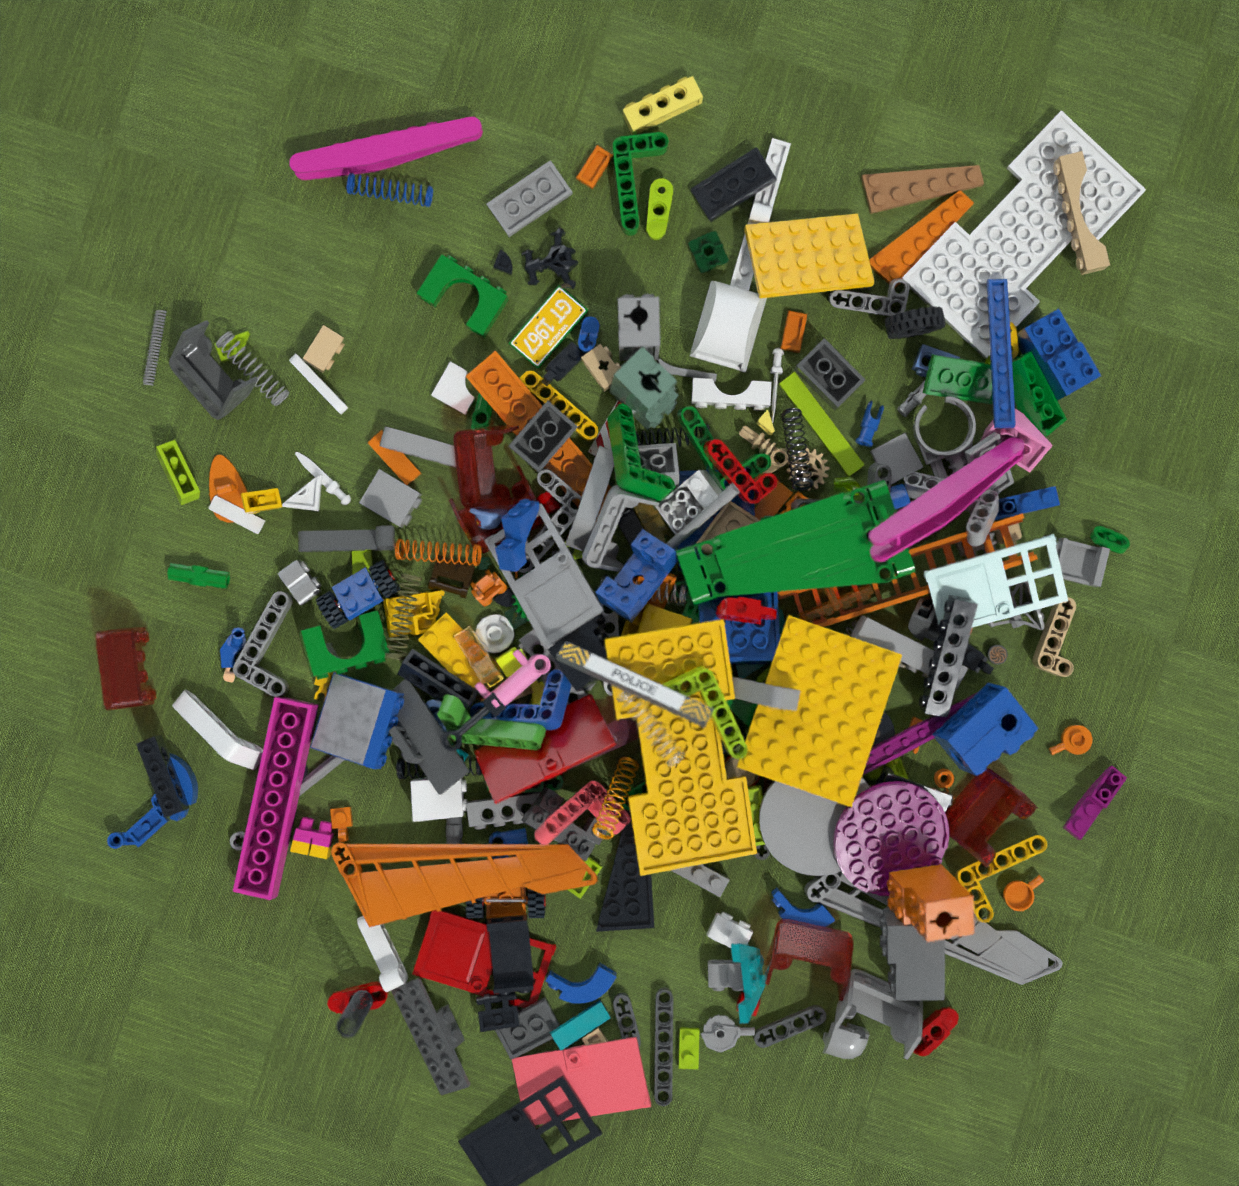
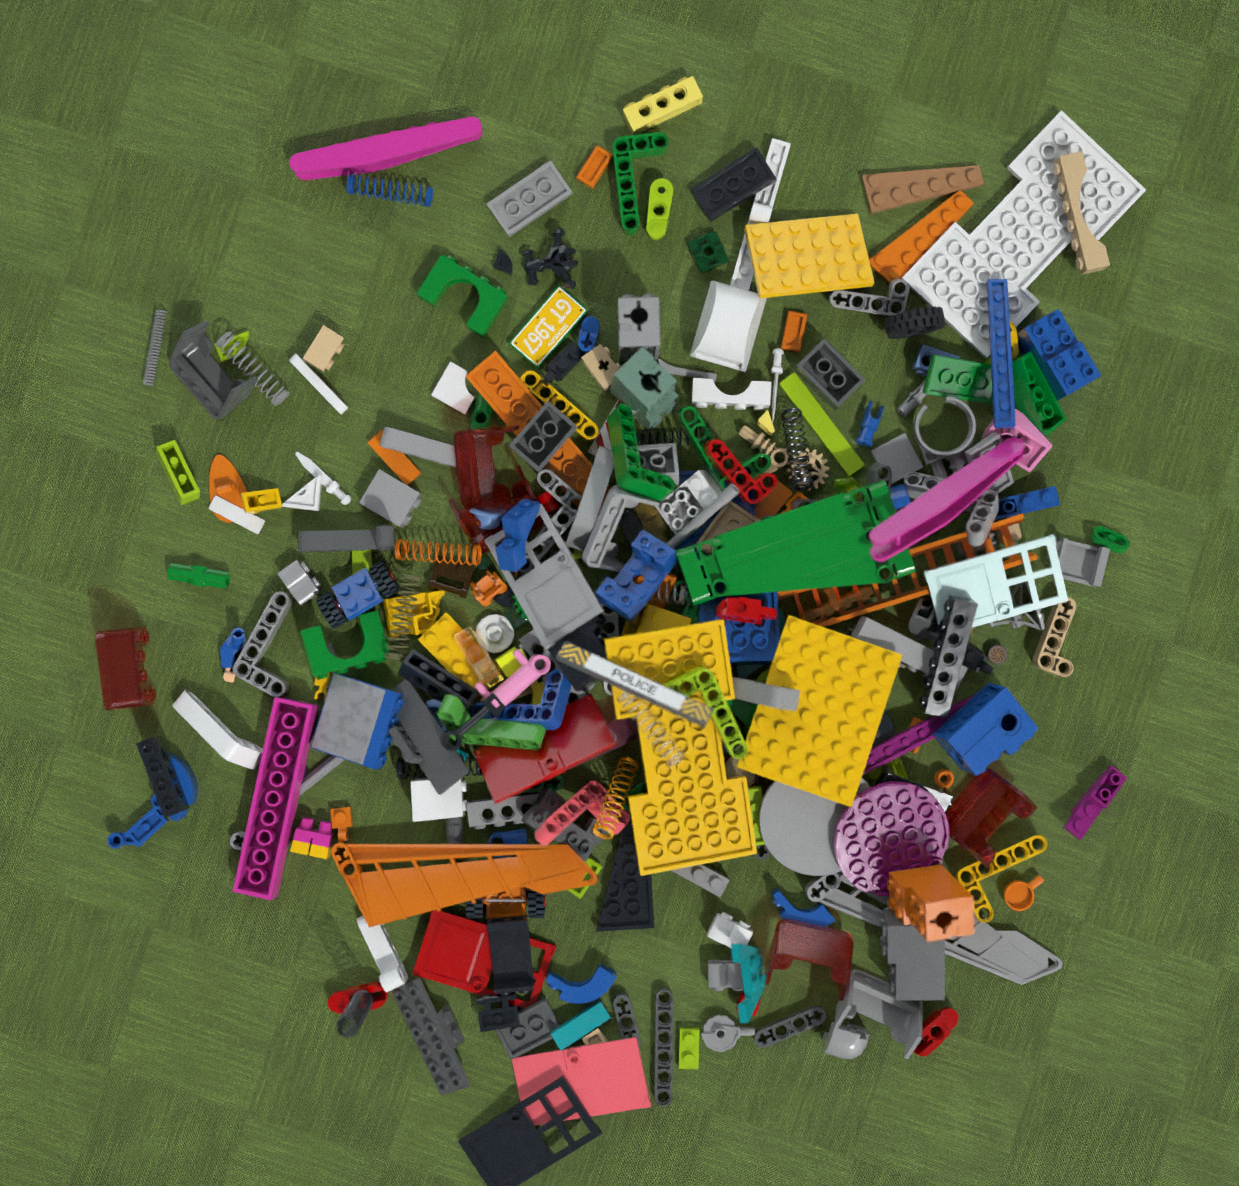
(1074, 739): orange piece -> none

